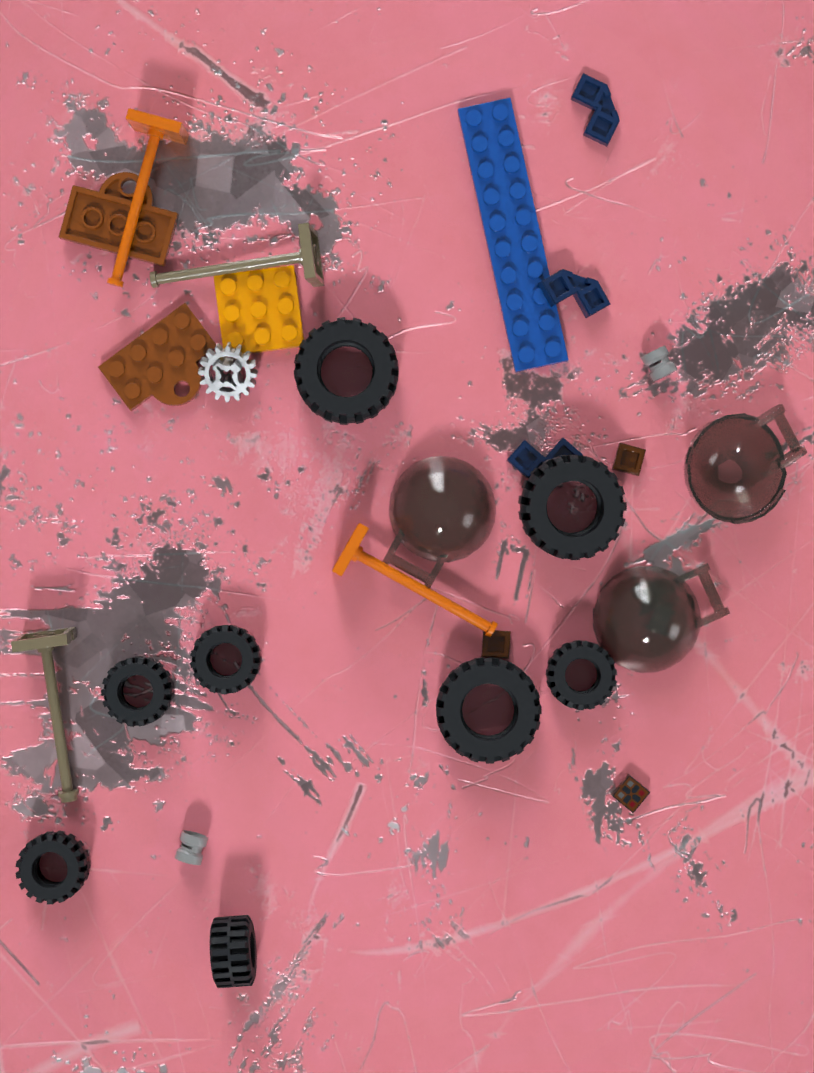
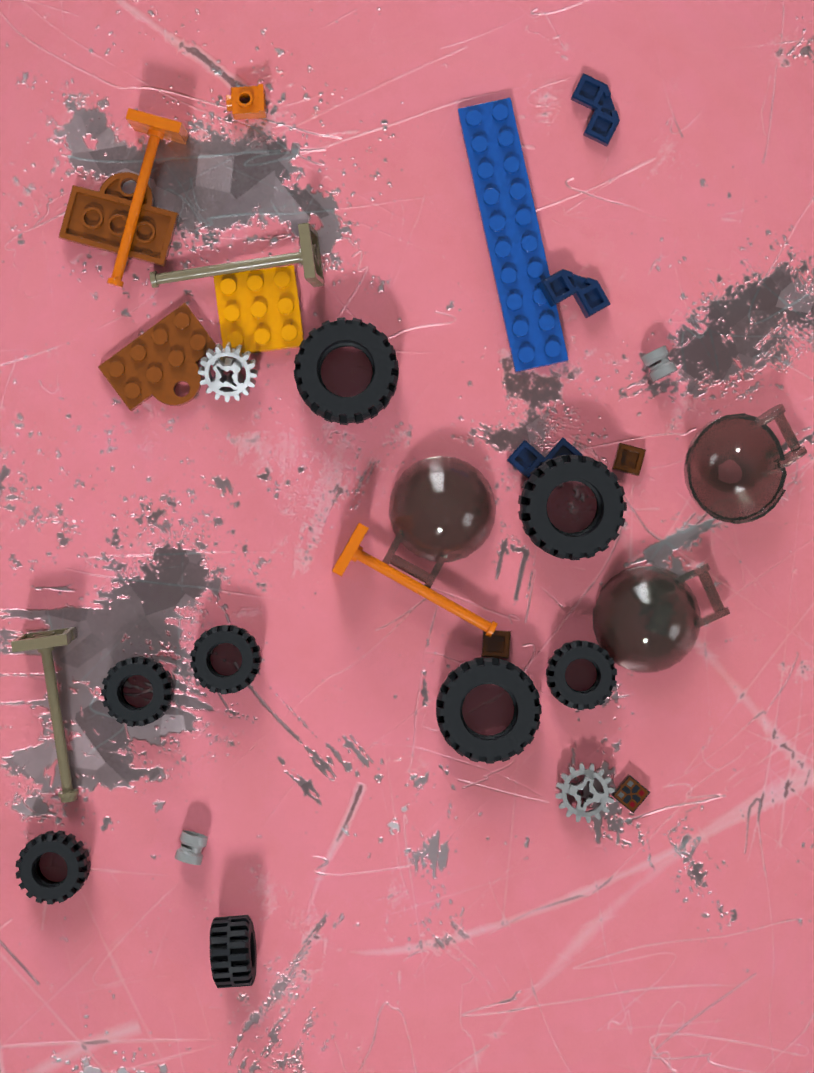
(253, 109): none -> orange brick
(597, 796): none -> light grey gear

